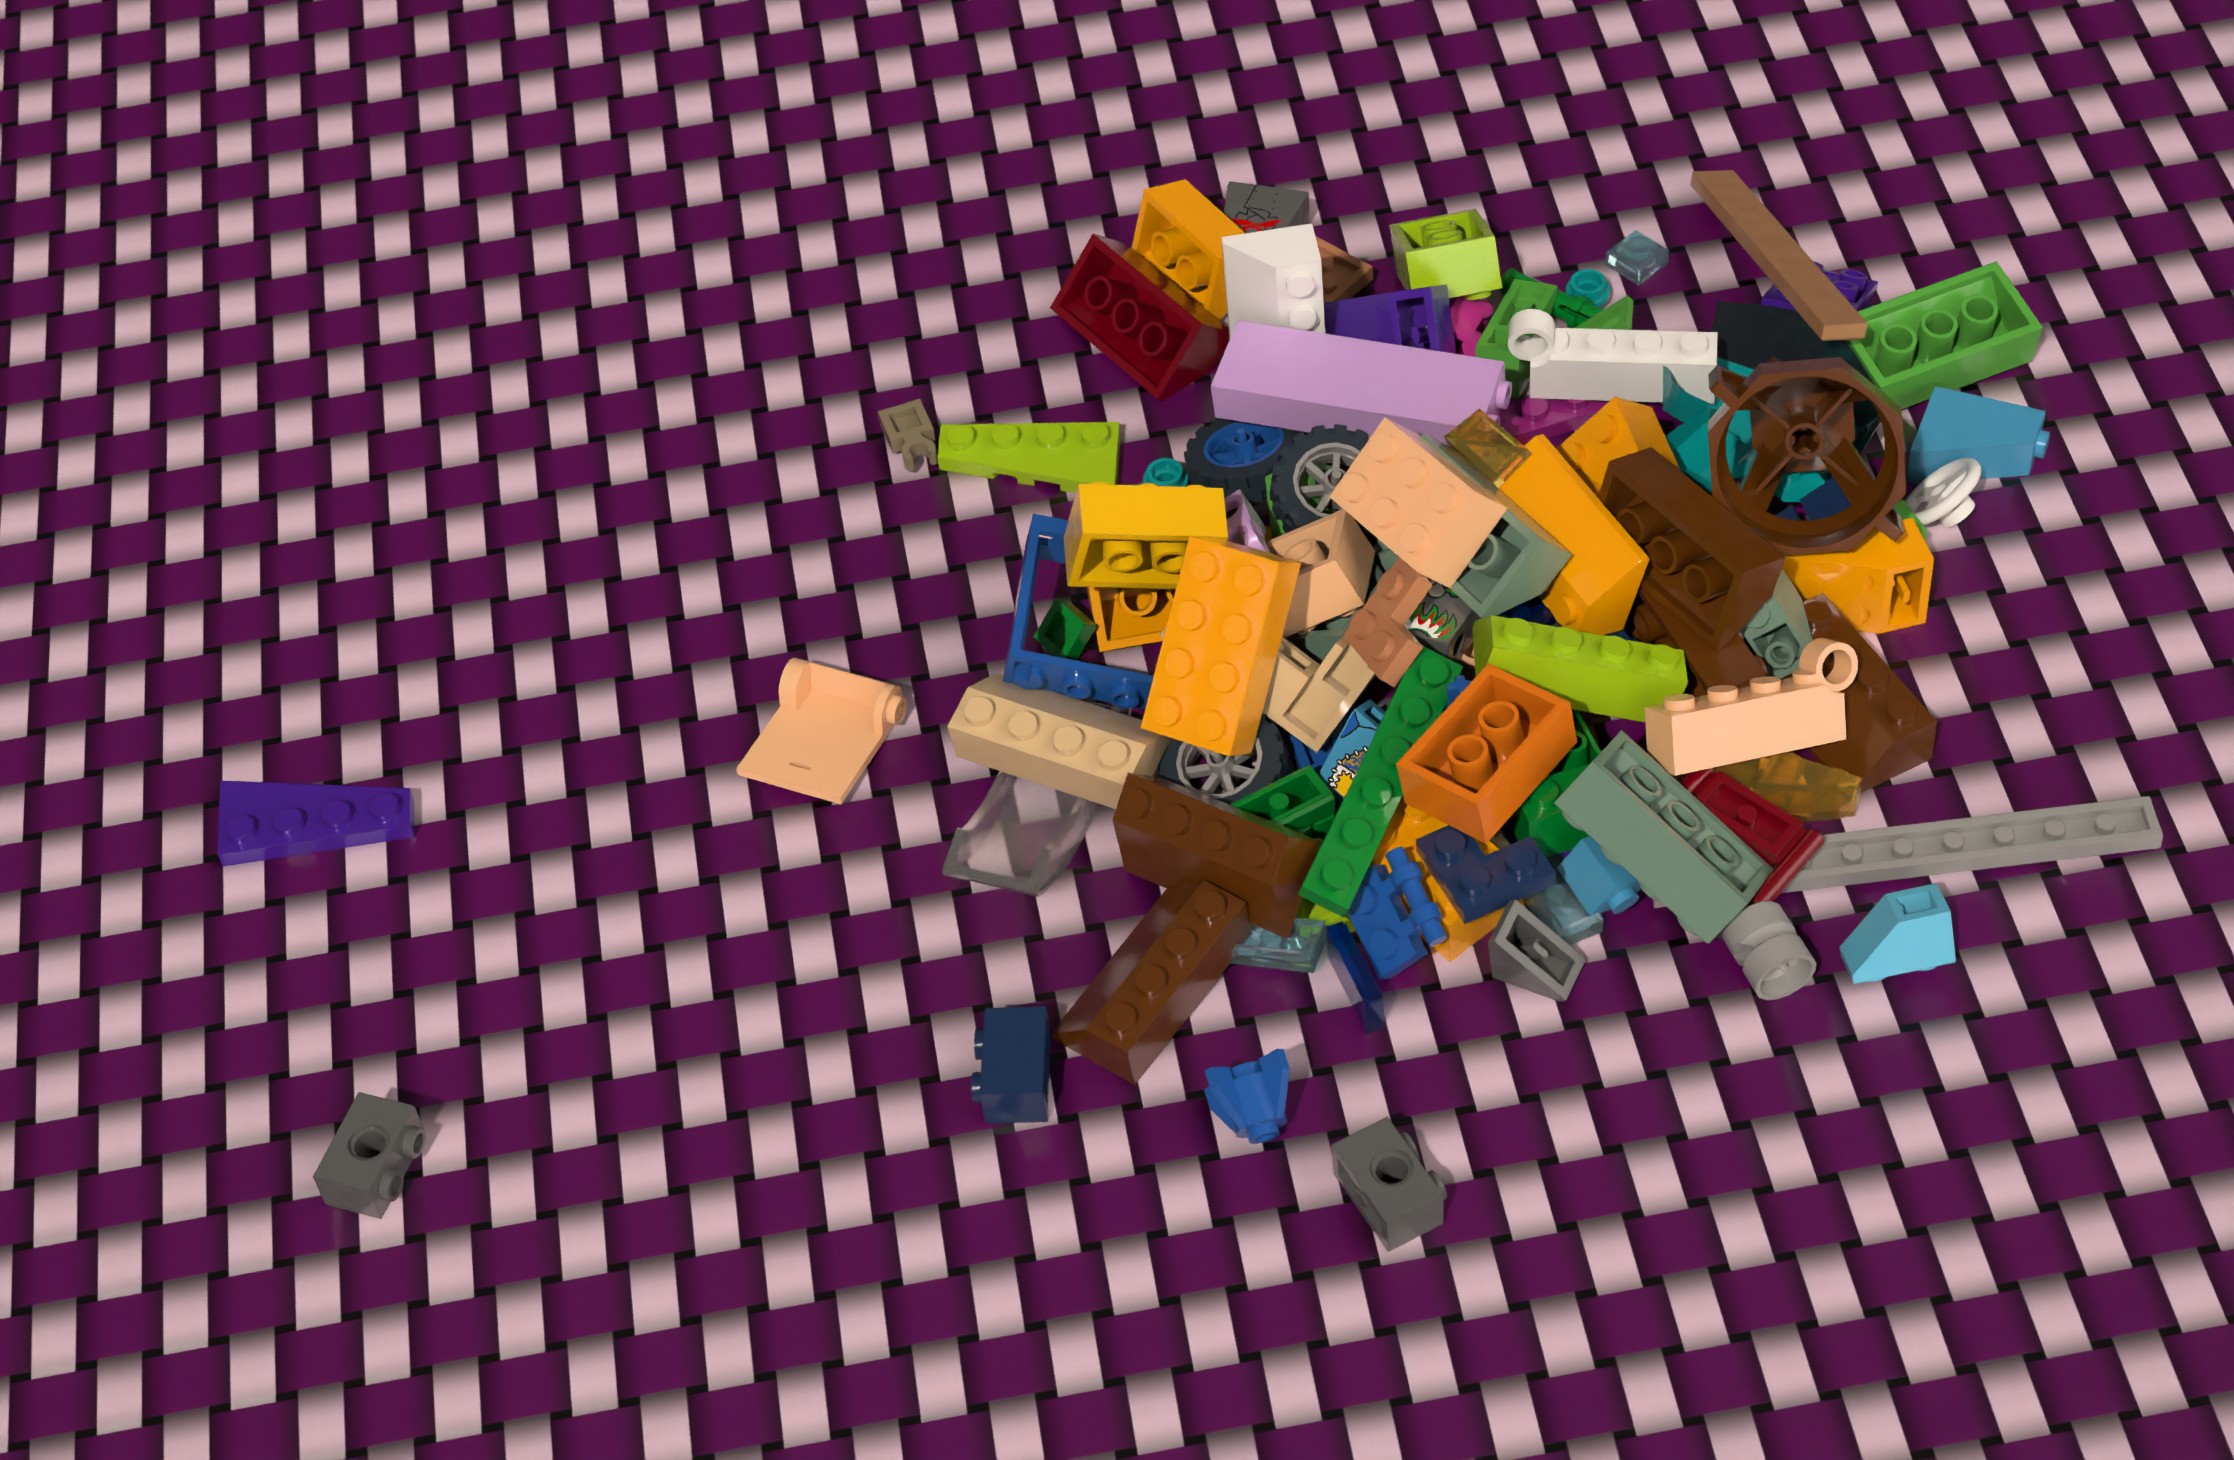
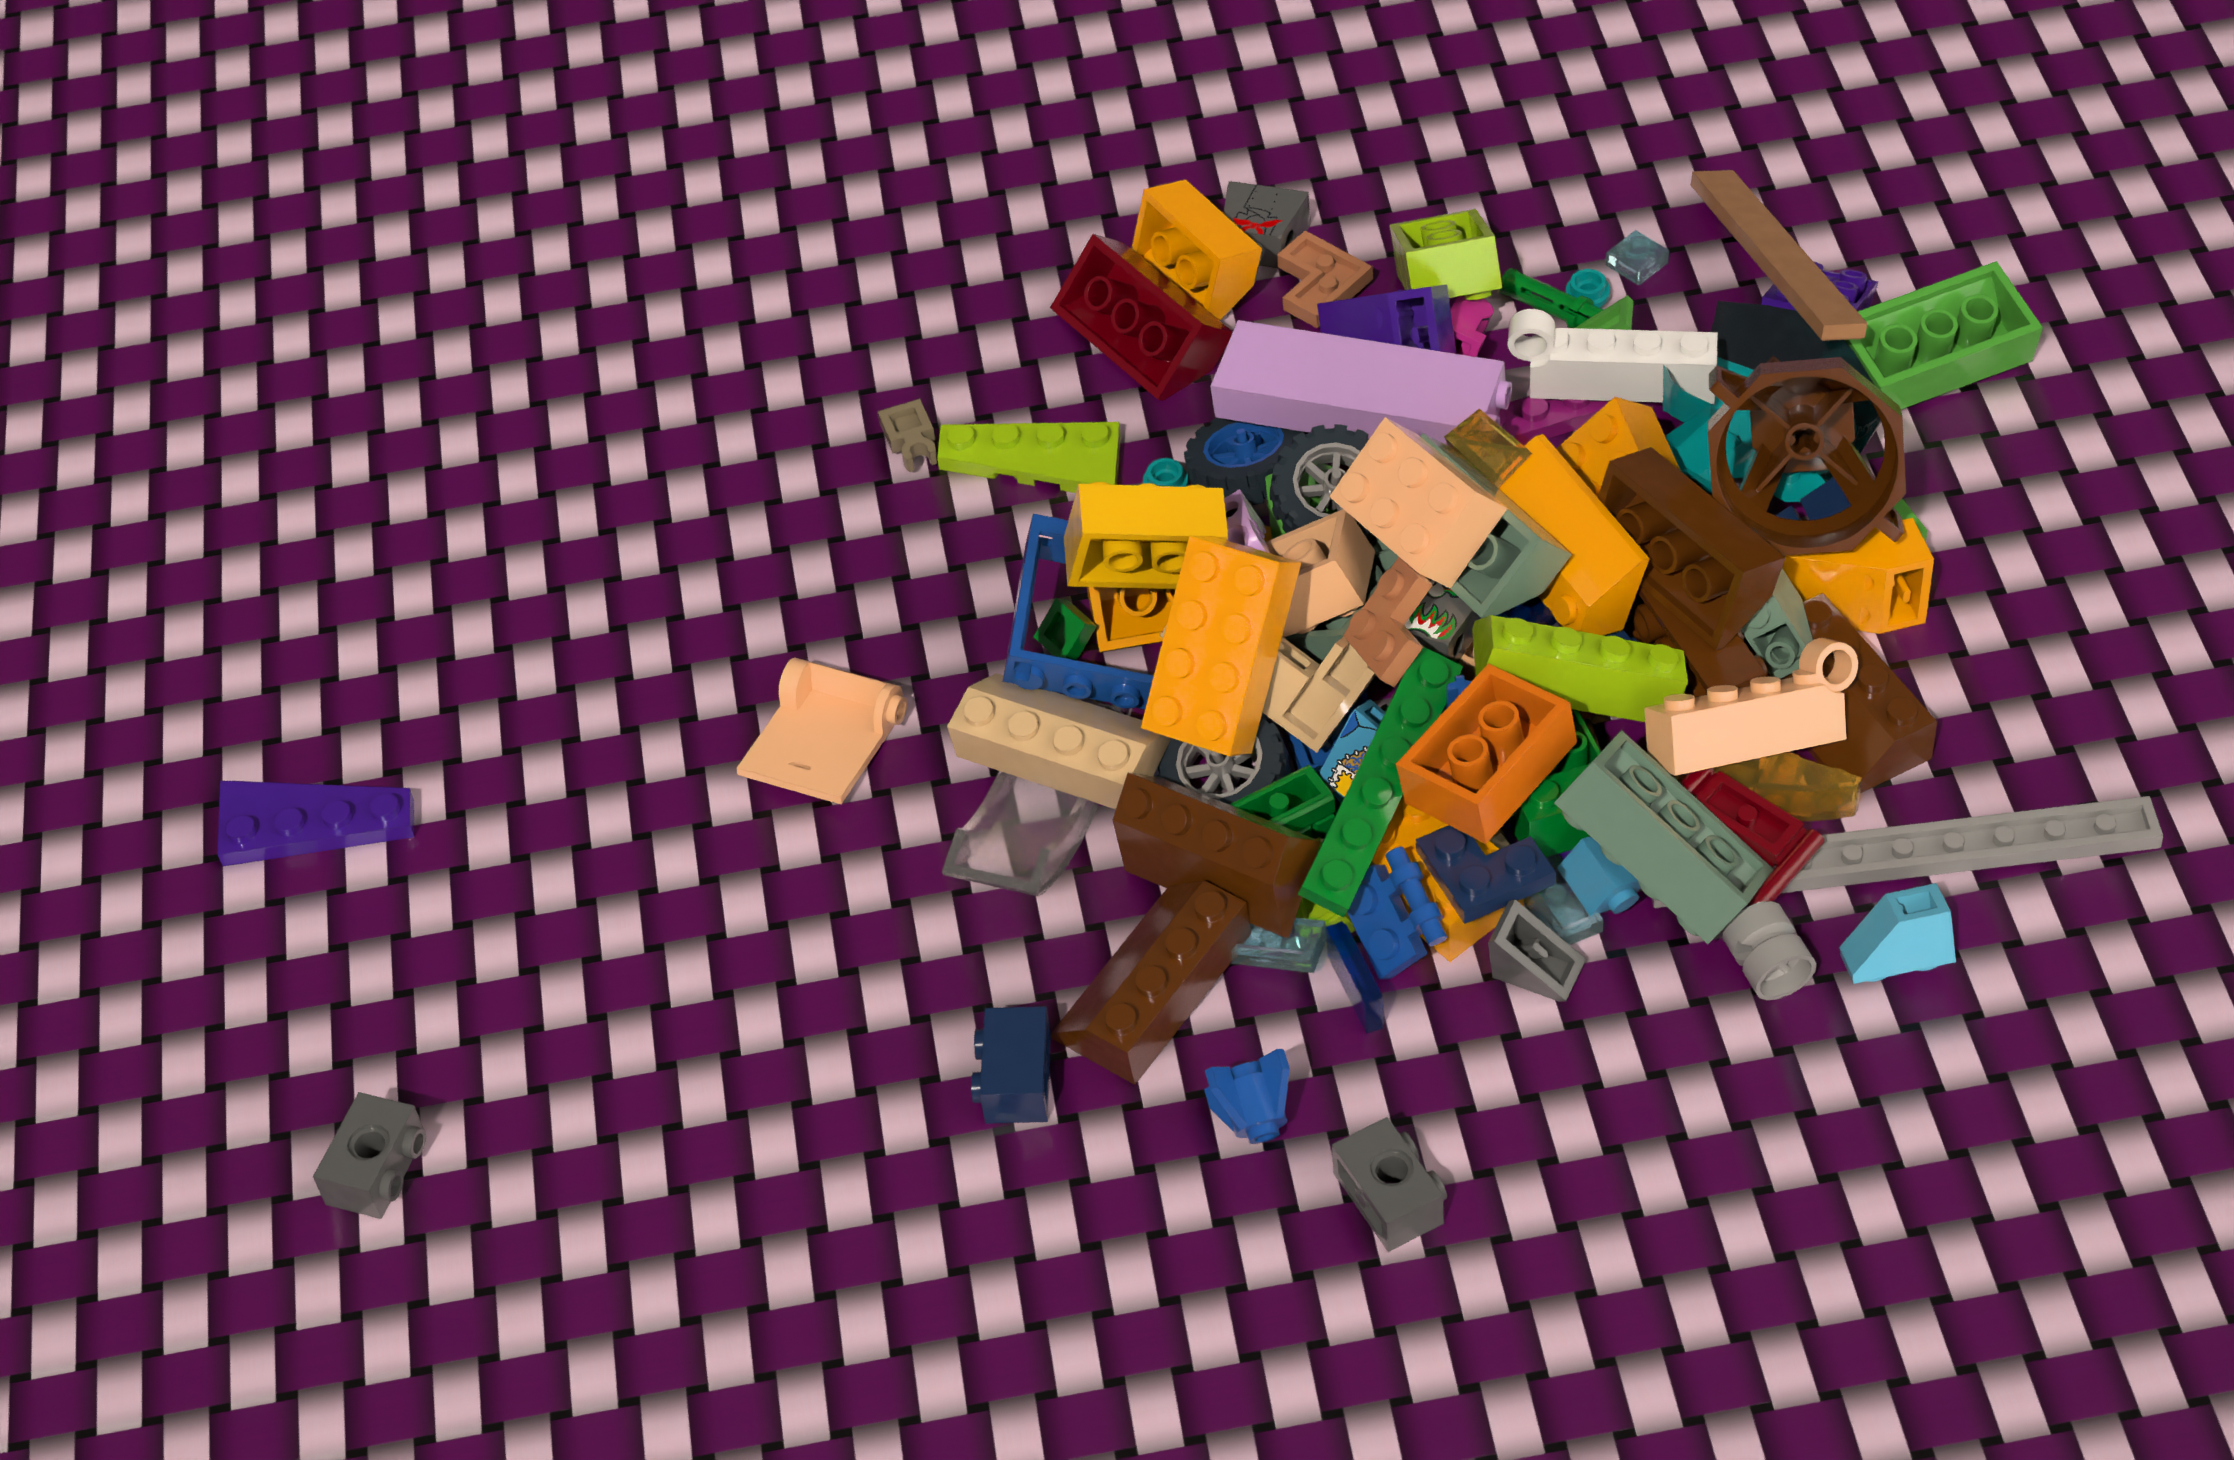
(1274, 278): white slope -> none
(1494, 340): bright green slope -> none
(1947, 493): white piece -> none
(1966, 425): dark azure slope -> none

